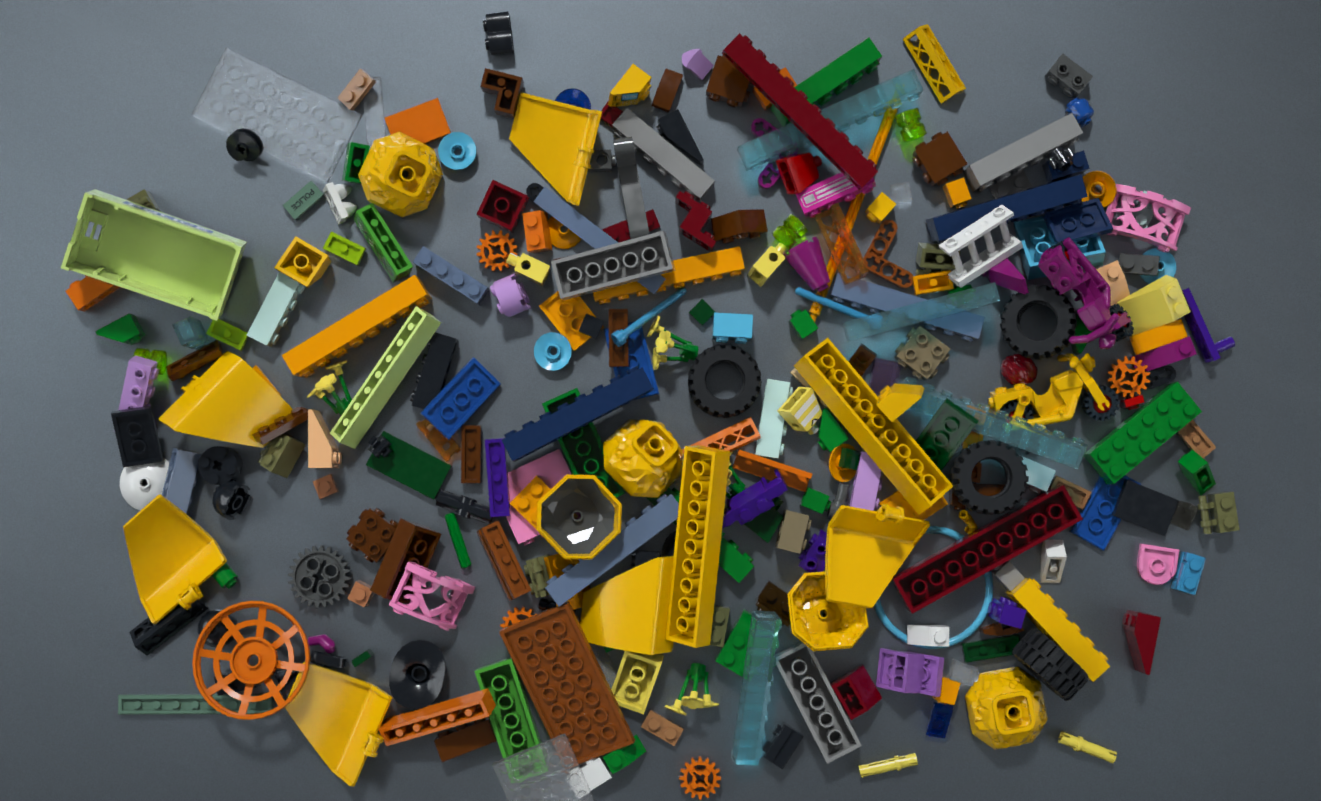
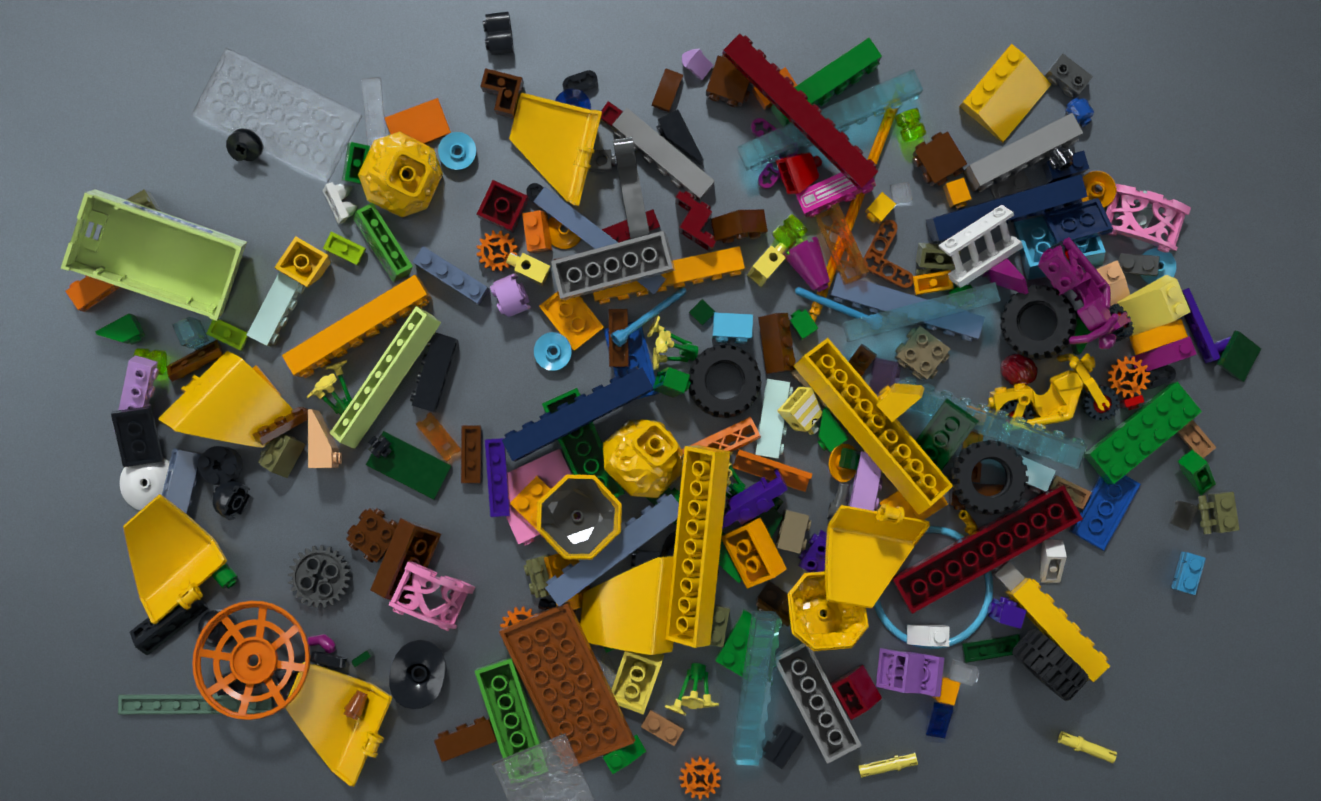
(303, 200): sand green tile -> none
(325, 486): nougat plate -> none
(355, 705): none -> dark orange cone
(356, 89): medium nougat plate -> none
(361, 594): nougat brick -> none
(437, 717): orange brick -> none
(457, 540): green axle -> none
(460, 398): blue tile -> none
(464, 506): black piece -> none
(503, 560): dark orange brick -> none
(578, 78): none -> black beam
(591, 326): black tile -> none
(596, 772): white brick -> none
(631, 88): yellow slope -> none
(671, 382): none -> green brick
(753, 553): none -> light orange slope
(777, 343): none -> reddish brown brick
(815, 501): green brick -> none
(938, 58): yellow fence -> none
(992, 699): yellow rock -> none
(997, 630): reddish brown slope -> none
(1006, 93): none -> yellow slope
(1141, 635): dark red slope -> none
(1145, 507): black tile -> none
(1156, 563): bright pink tile -> none
(1239, 356): none -> dark green tile

